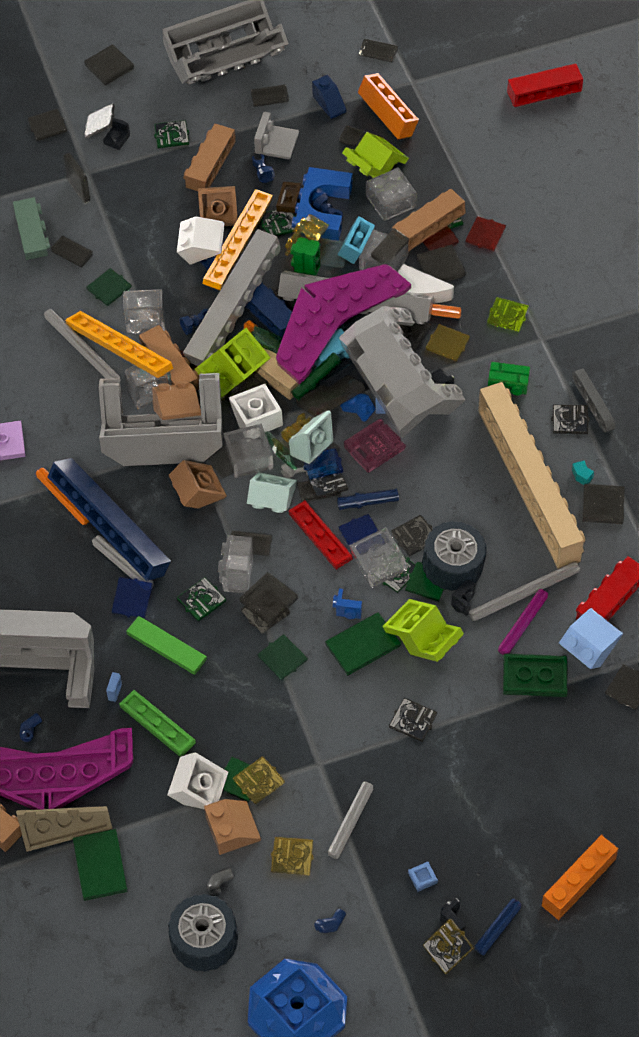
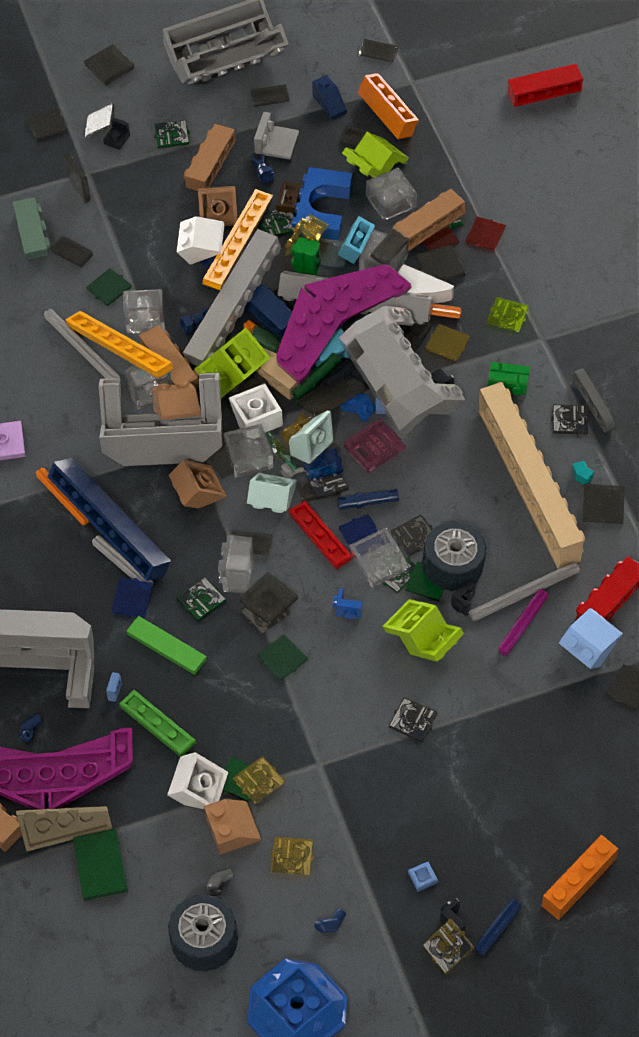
(321, 203): dark blue piece -> none
(350, 820): light grey axle -> none
(362, 644): dark green tile -> none
(535, 675): dark green tile -> none

